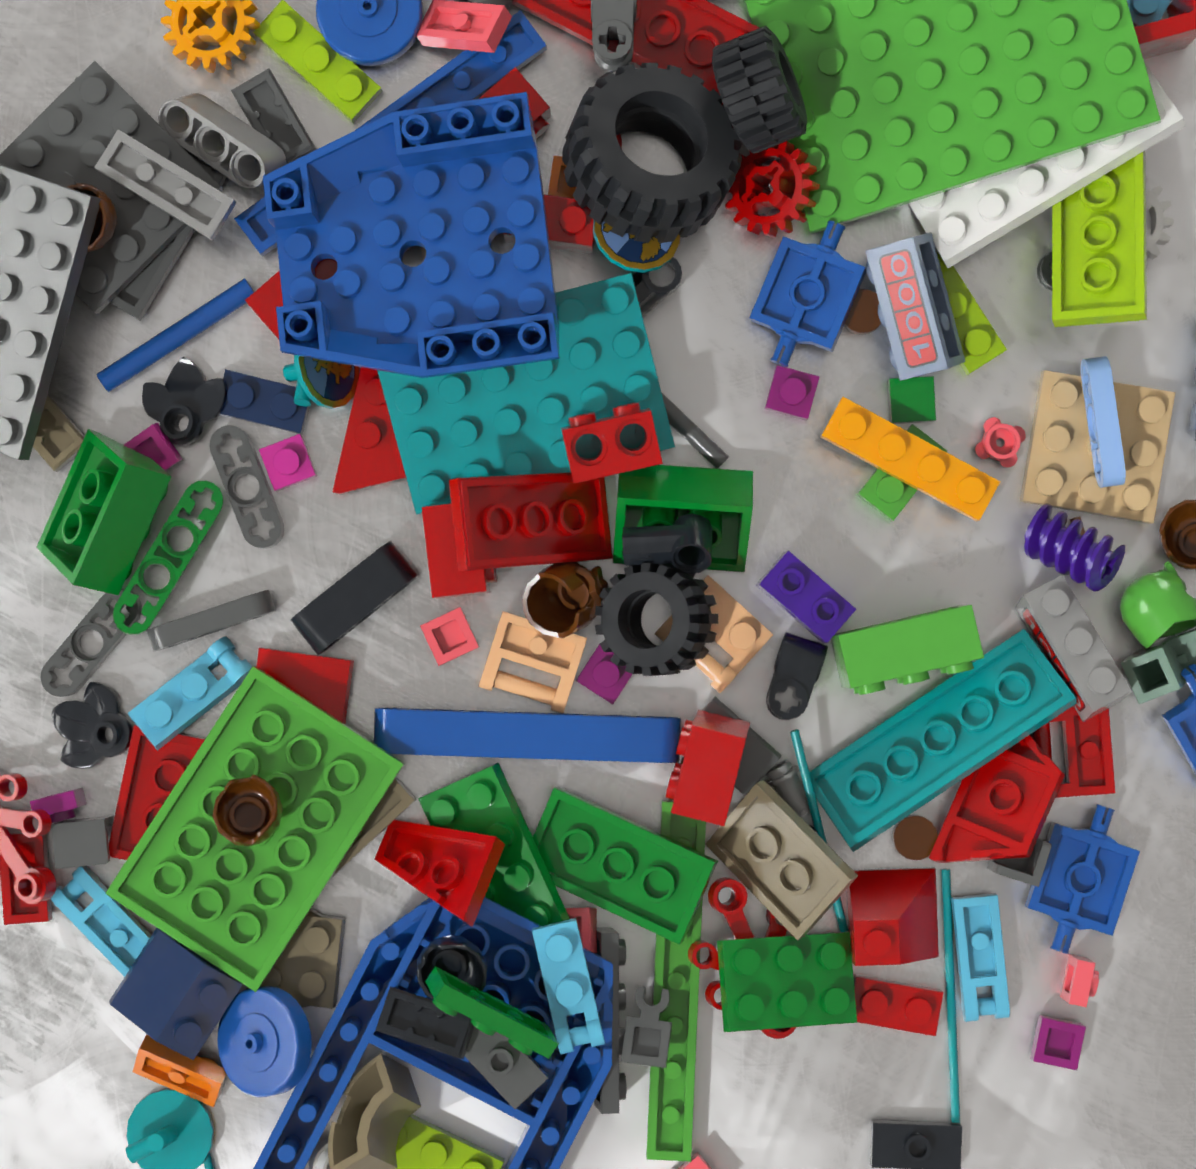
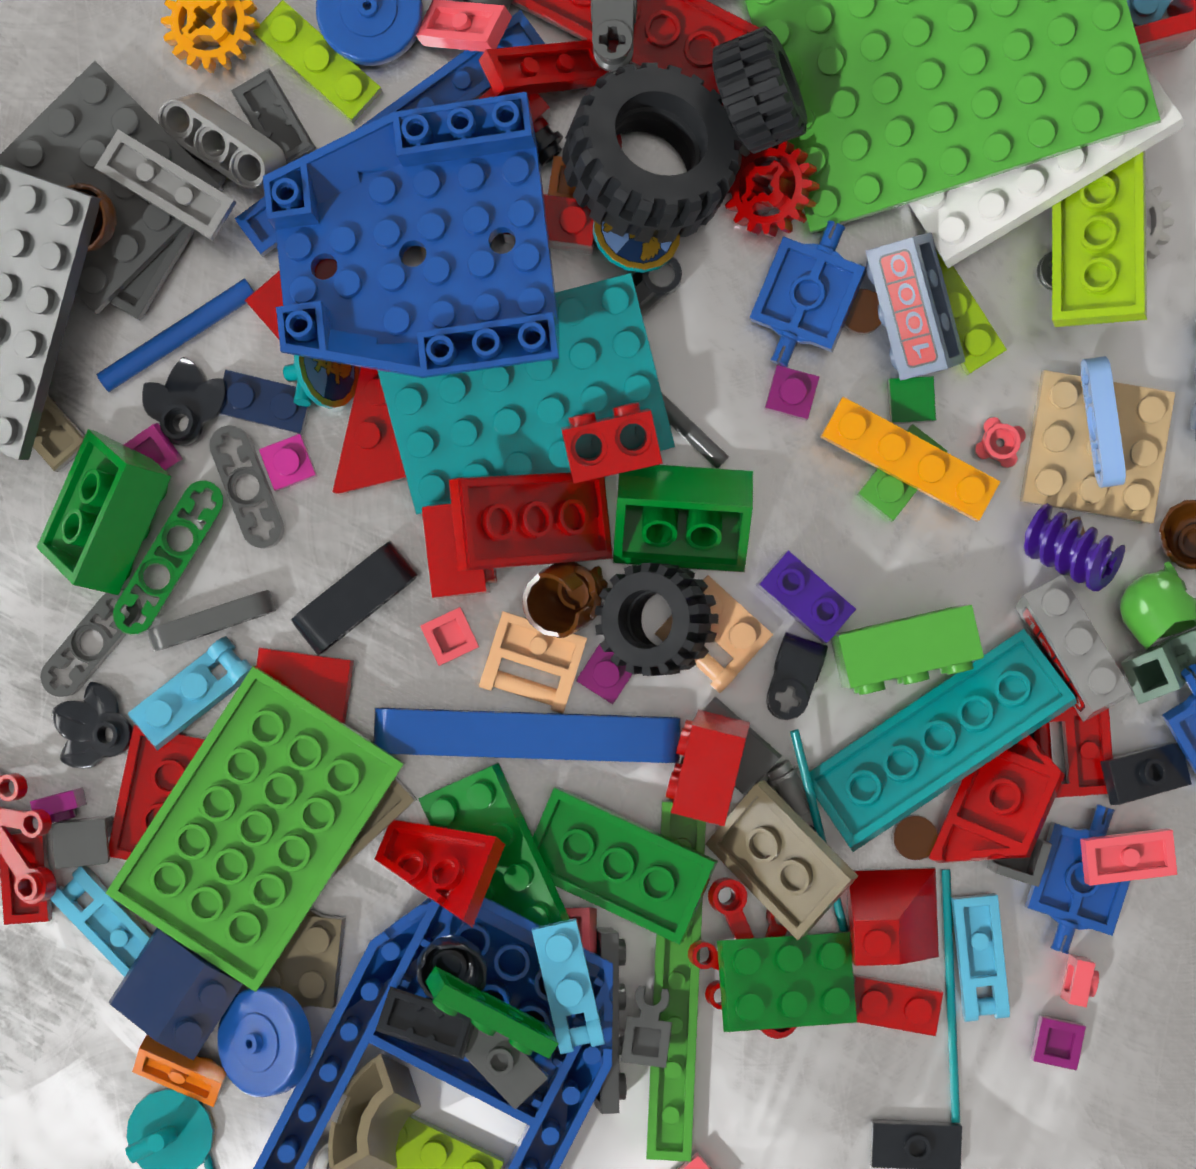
(247, 811): reddish brown hair -> none
(541, 68): none -> red plate
(548, 144): none -> black plate
(683, 544): black piece -> none
(1128, 856): none -> coral plate
(1145, 773): none -> black plate

